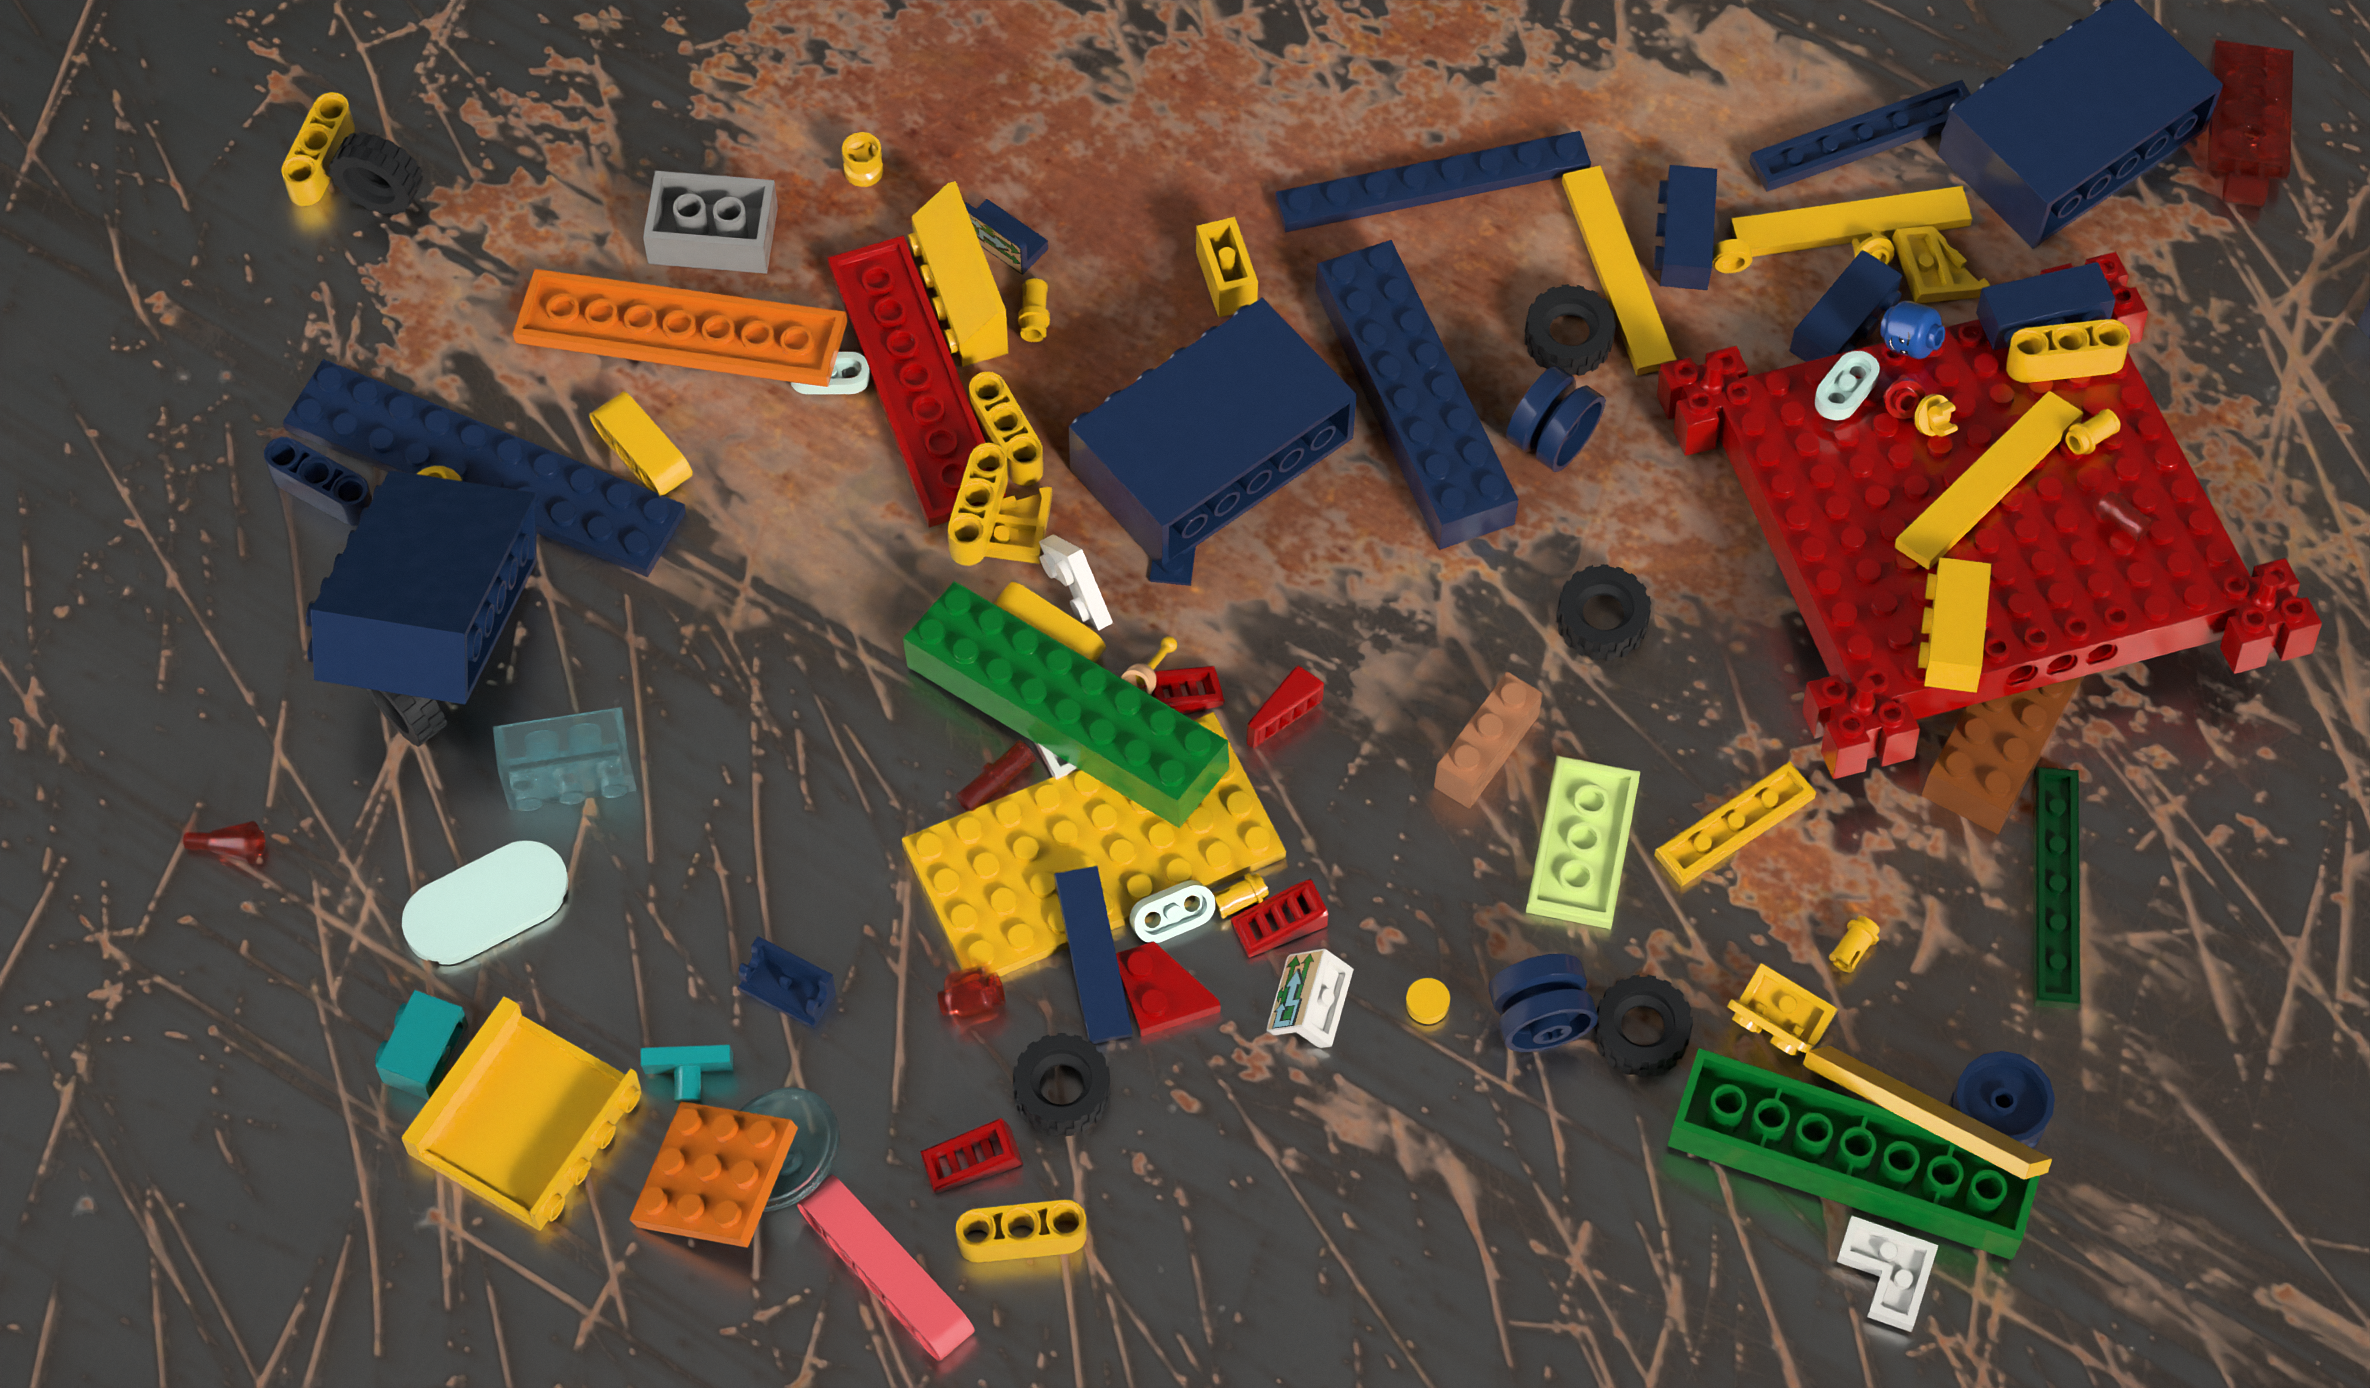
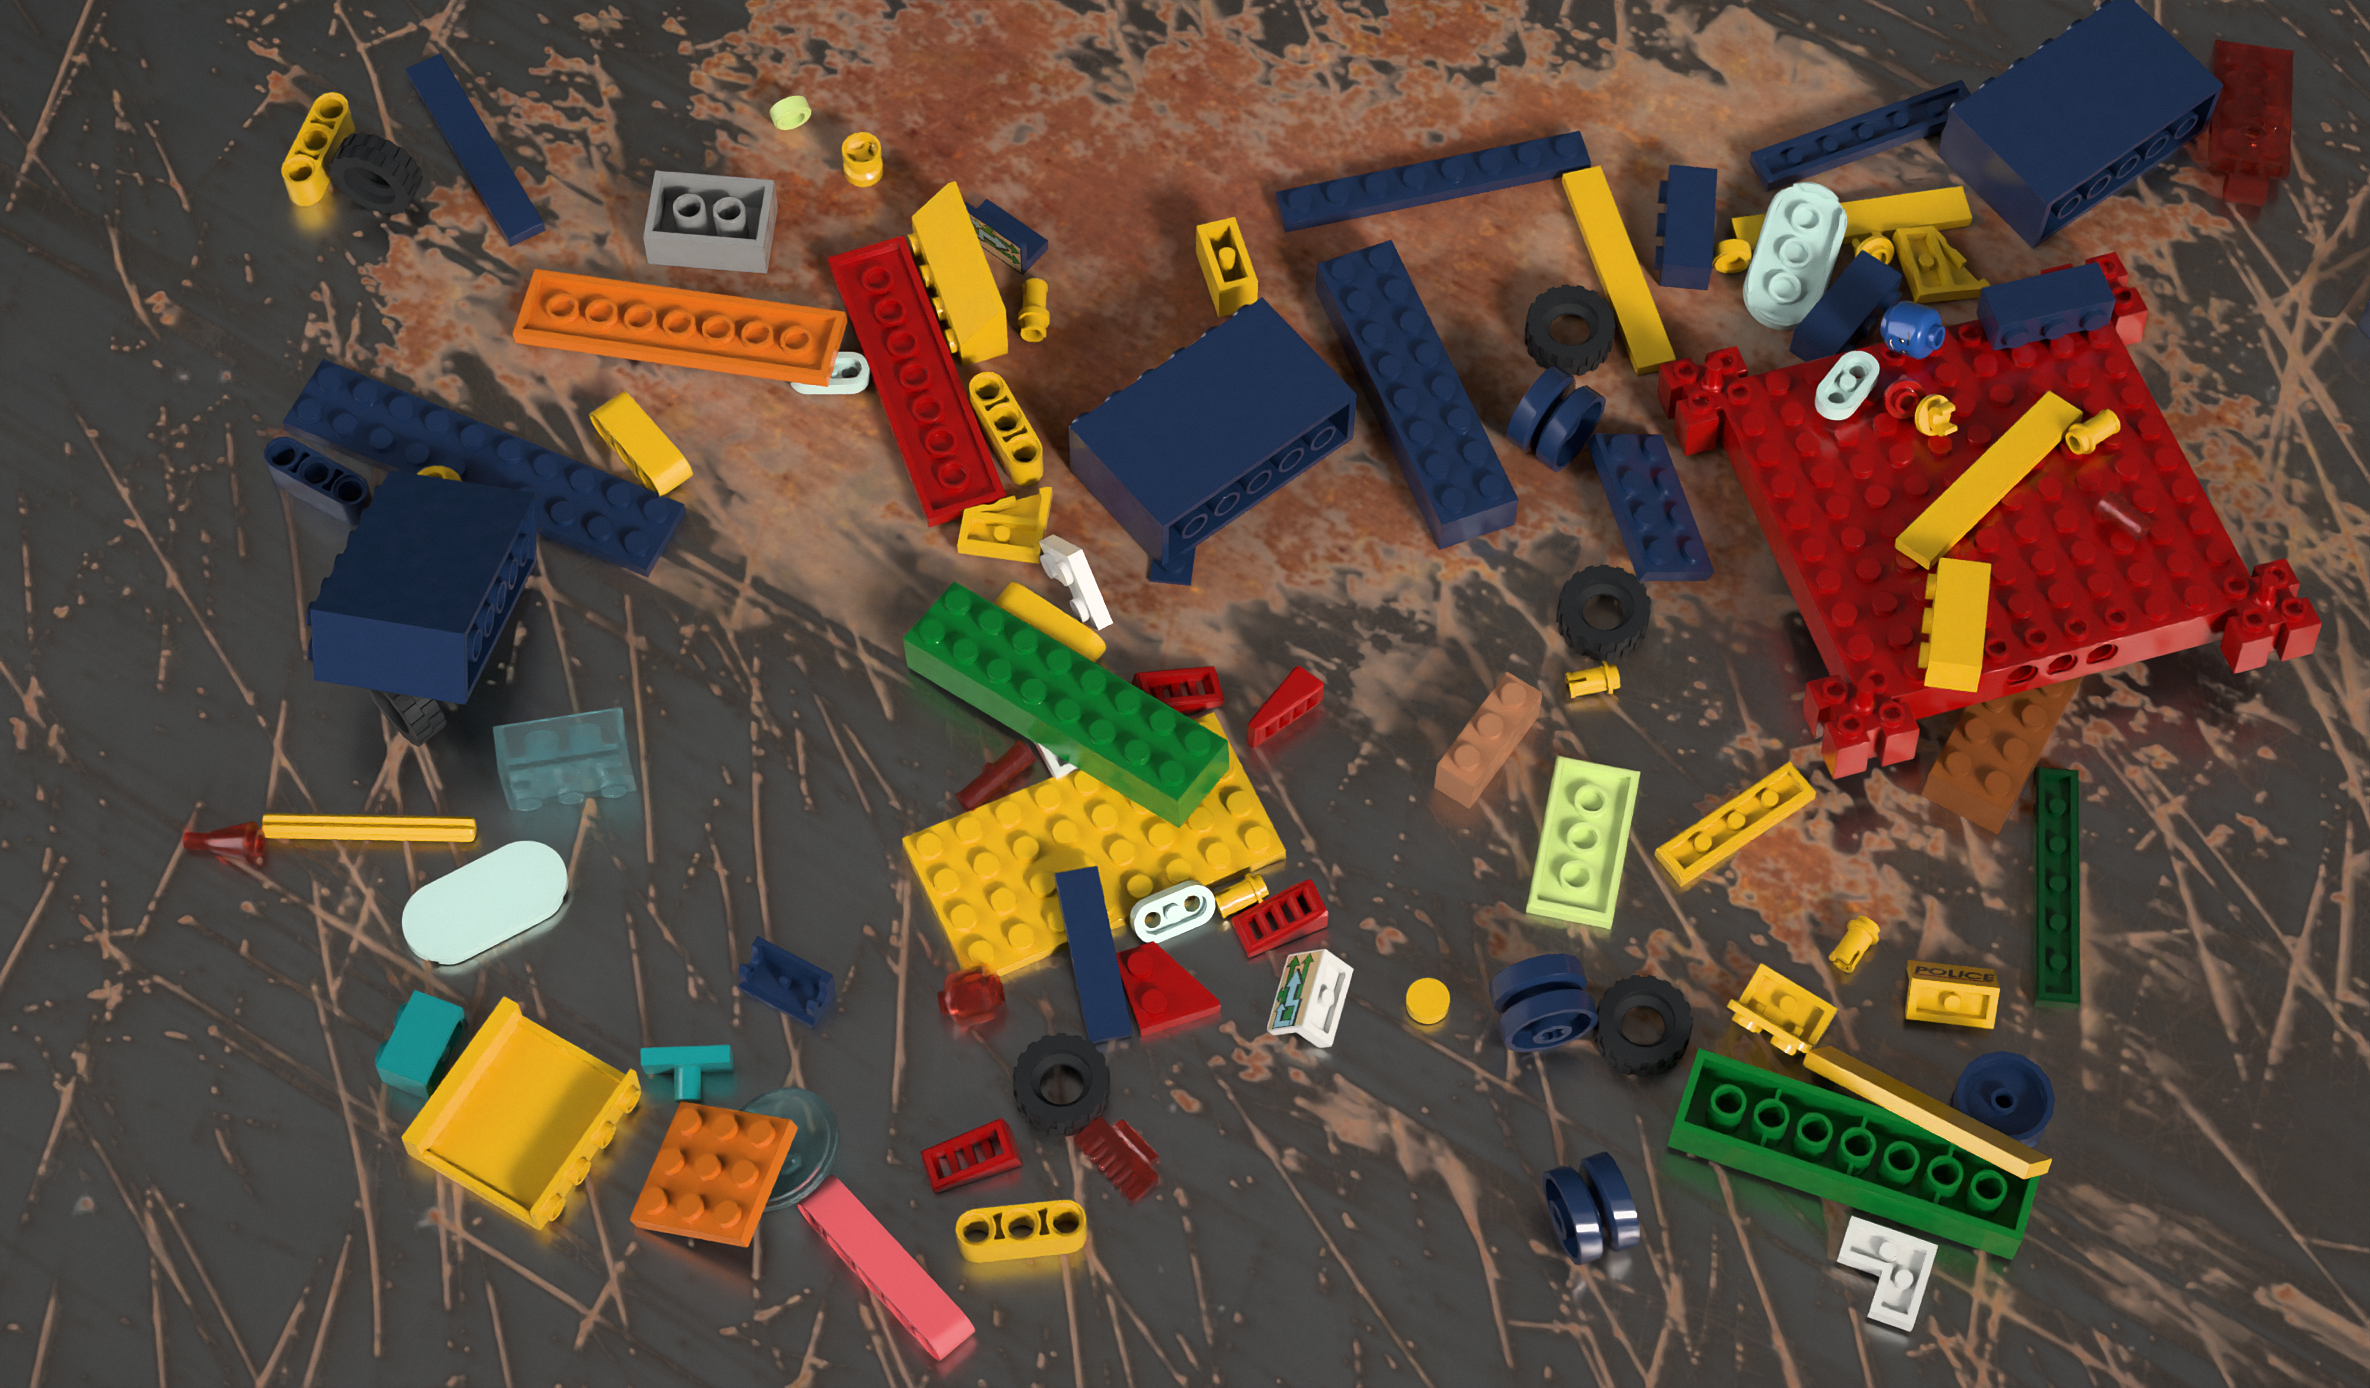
(369, 827): none -> yellow axle
(475, 150): none -> dark blue tile
(790, 112): none -> yellowish green tile
(974, 520): yellow beam -> none
(1128, 1149): none -> clear red piece
(1144, 674): hinge -> none
(1591, 1208): none -> dark blue wheel
(1593, 680): none -> yellow pin
(1650, 507): none -> dark blue plate
(1794, 255): none -> light aqua tile
(1952, 994): none -> yellow panel
(2067, 350): yellow beam -> none

